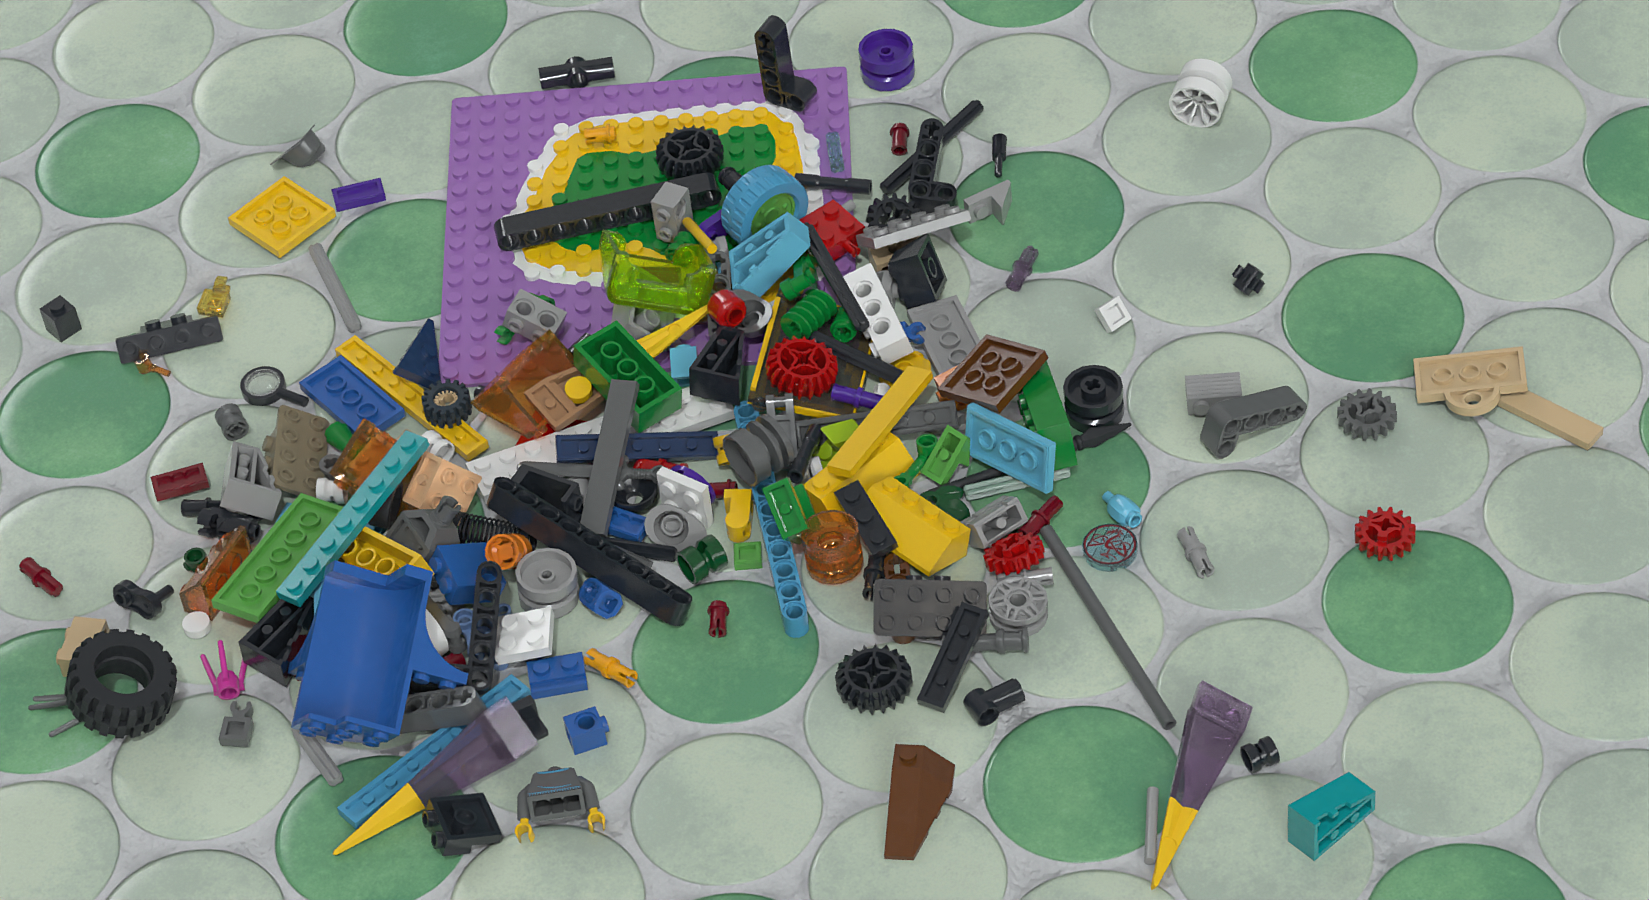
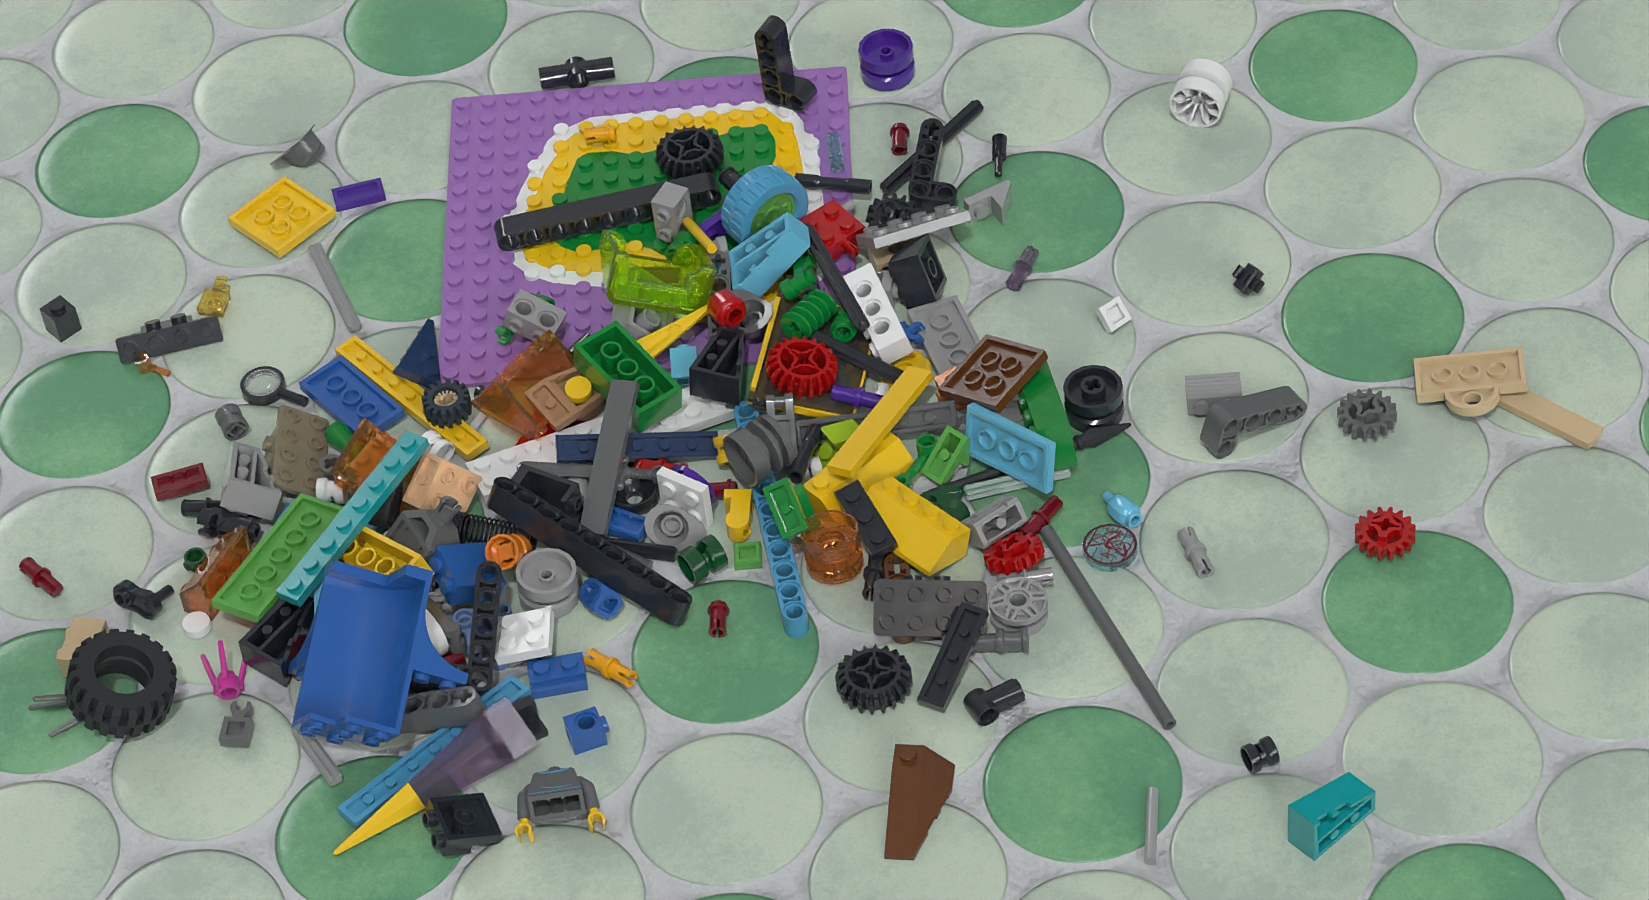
(1208, 738): clear purple plate -> none

